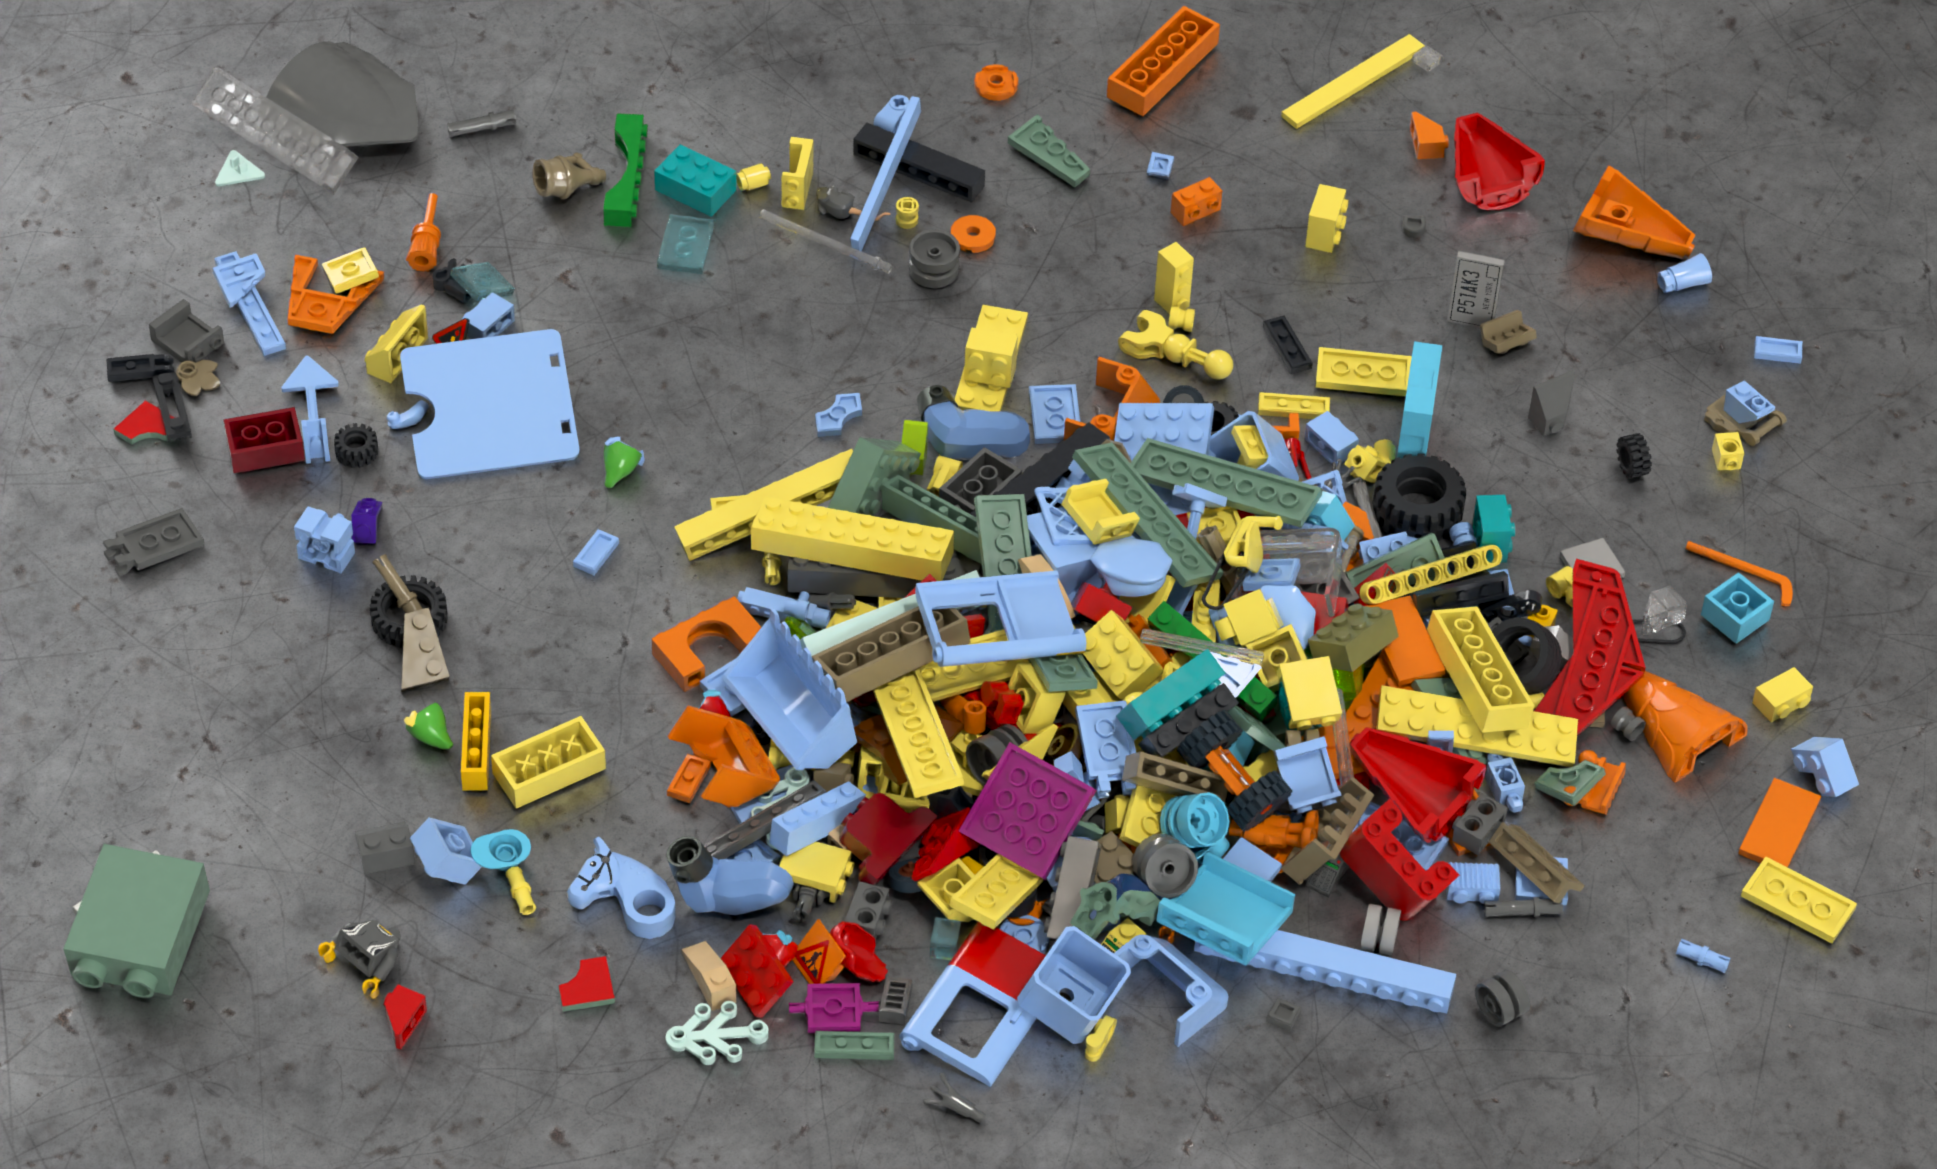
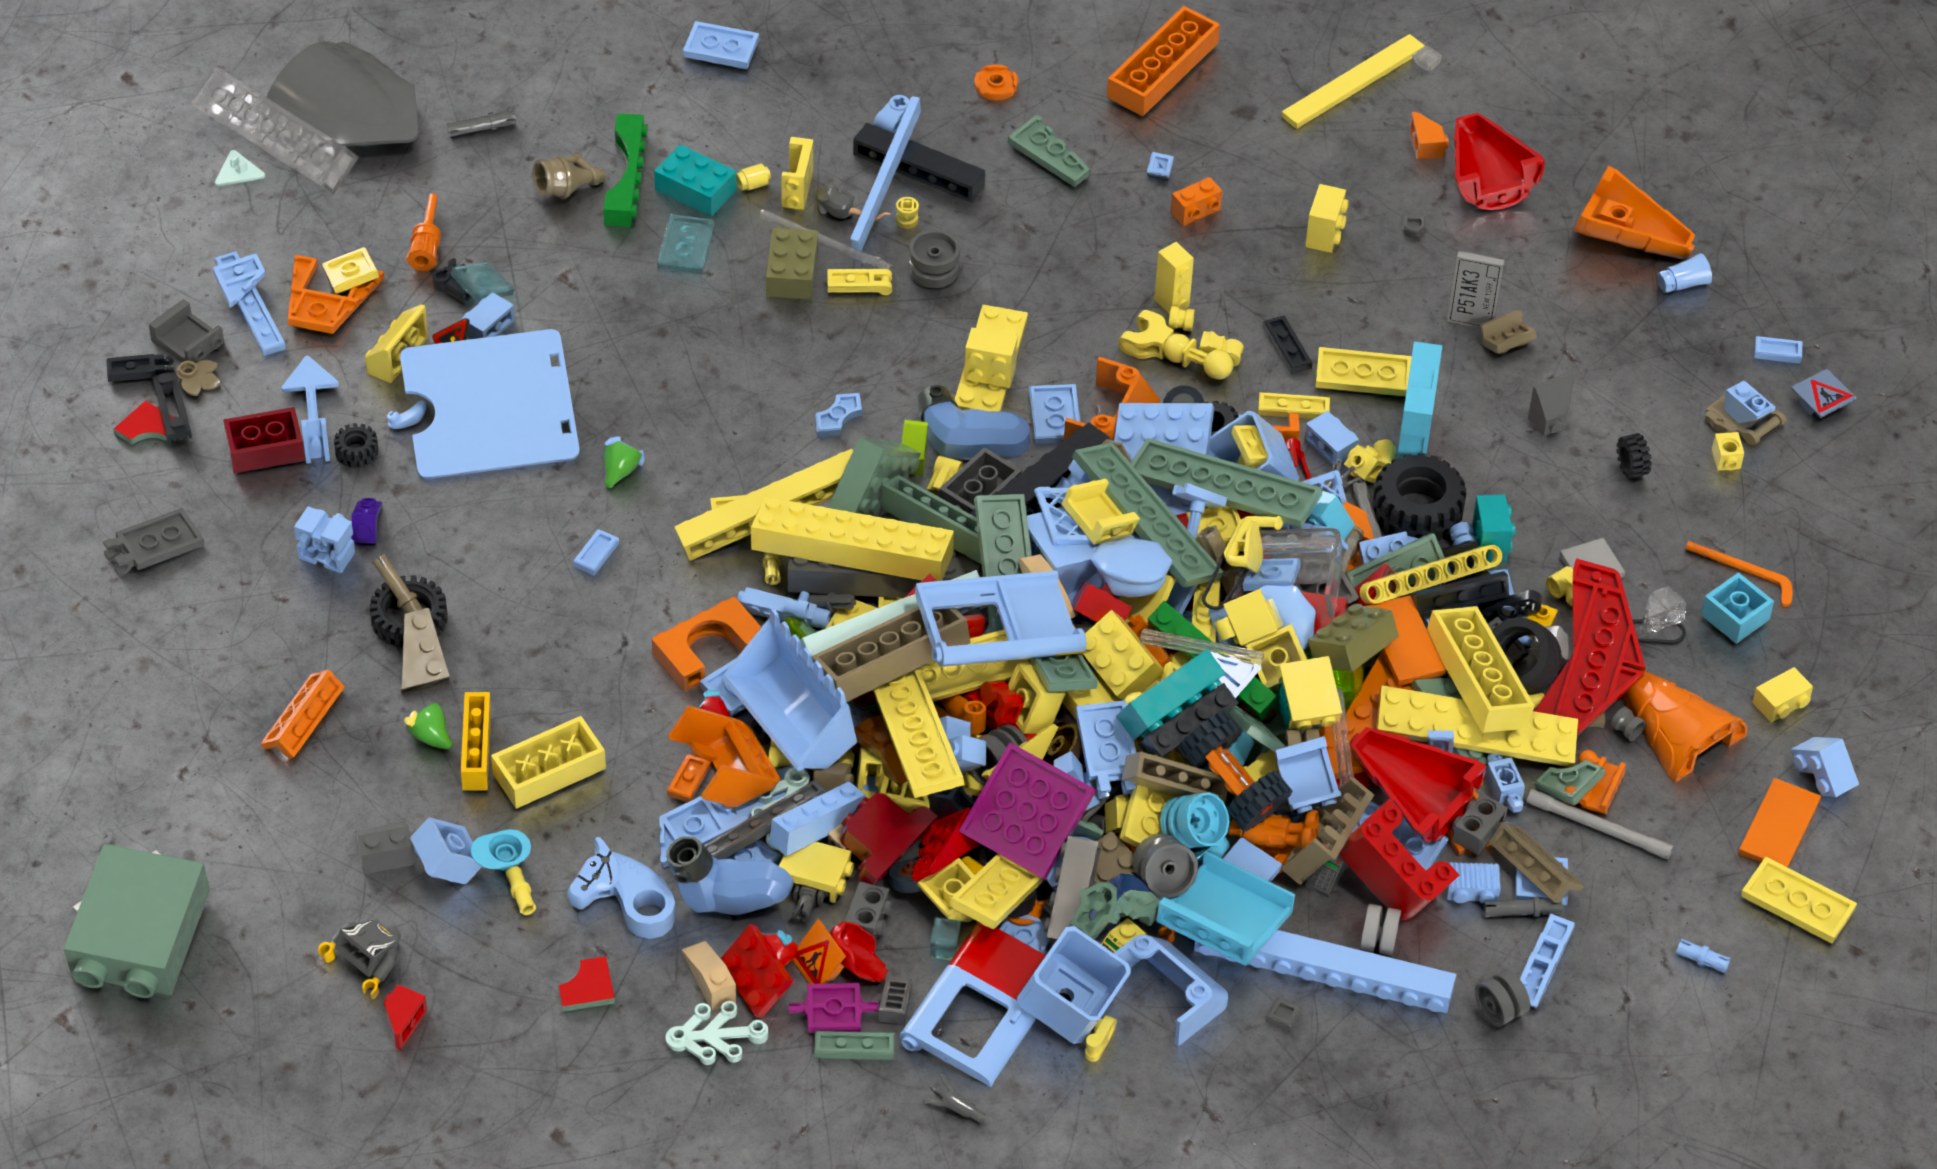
(303, 713): none -> orange fence
(696, 819): none -> light blue wing
(721, 45): none -> light blue plate
(792, 263): none -> olive brick
(860, 280): none -> light yellow plate
(968, 751): none -> light blue brick
(974, 224): orange tile -> none
(1212, 342): none -> light yellow leg
(1546, 957): none -> light blue slope
(1650, 844): none -> light grey piece
(1822, 393): none -> sand blue piece

